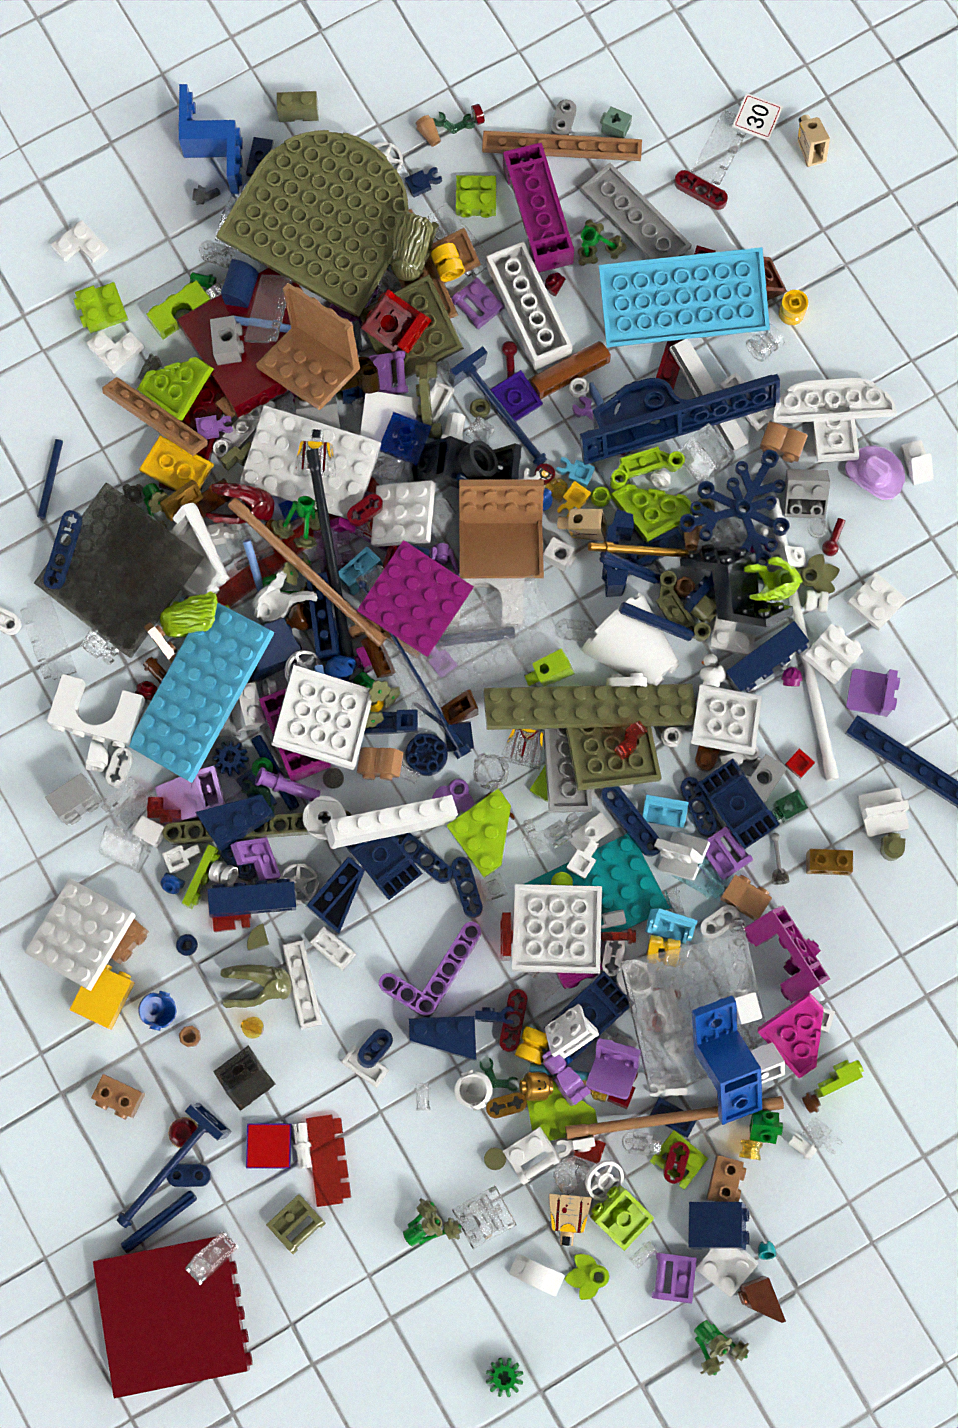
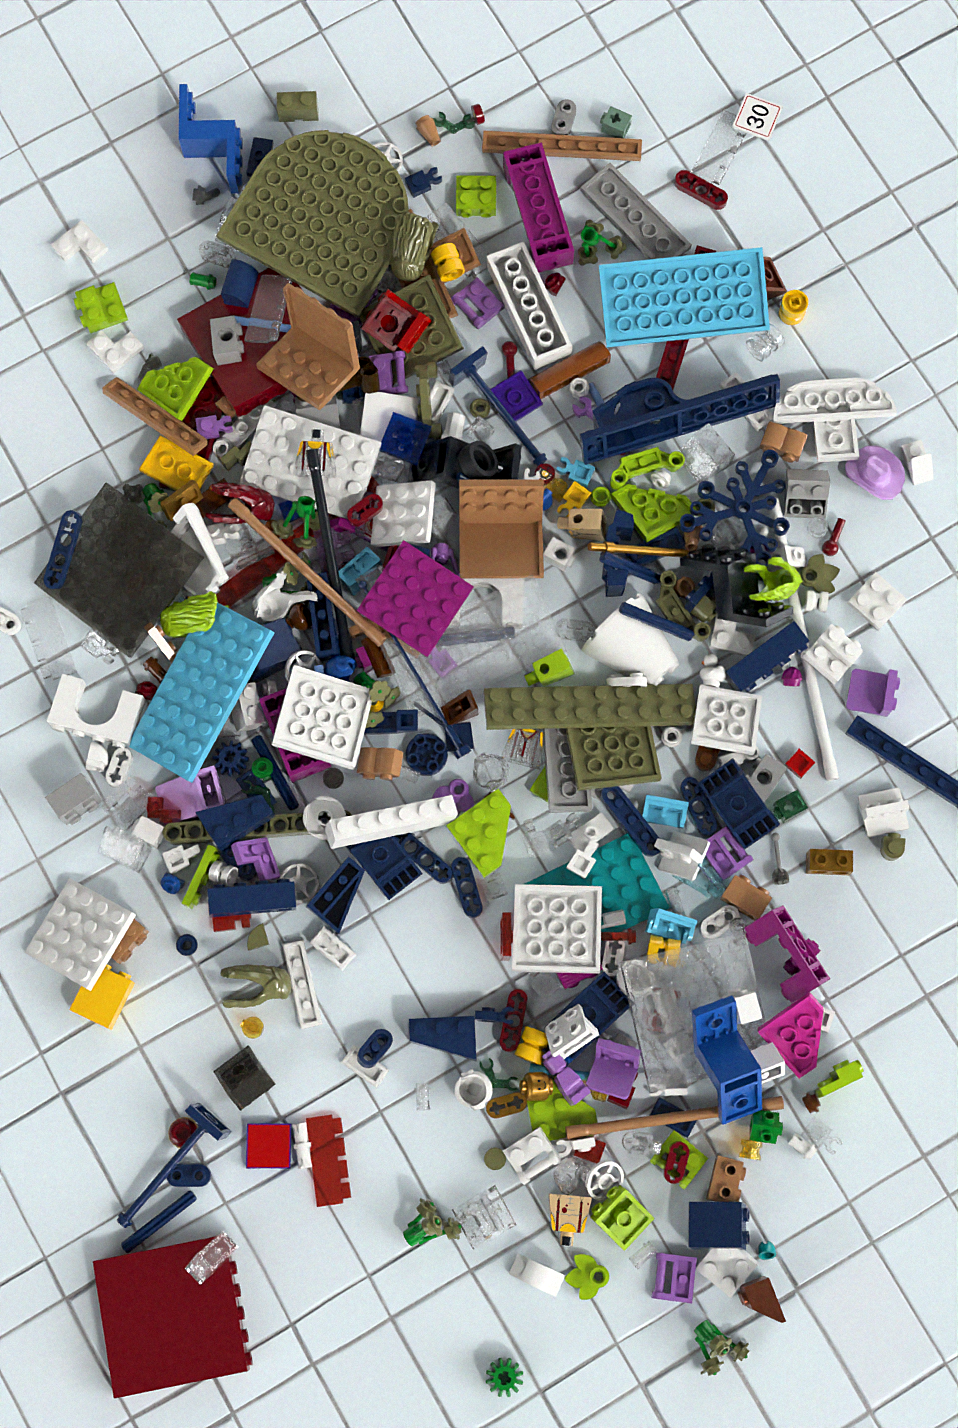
(50, 479): dark blue bar -> none
(117, 1096): medium nougat brick -> none
(157, 1010): blue cap -> none
(163, 315): lime arch -> none
(189, 1036): medium nougat tile -> none
(215, 290): clear beam -> none
(253, 564): medium blue bar -> none
(278, 782): medium lavender pin -> none
(290, 1218): olive plate -> none
(438, 976): medium lavender beam -> none
(562, 879): lime plate -> none
(629, 745): clear red piece -> none
(703, 384): white tile -> none
(813, 140): tan torso -> none

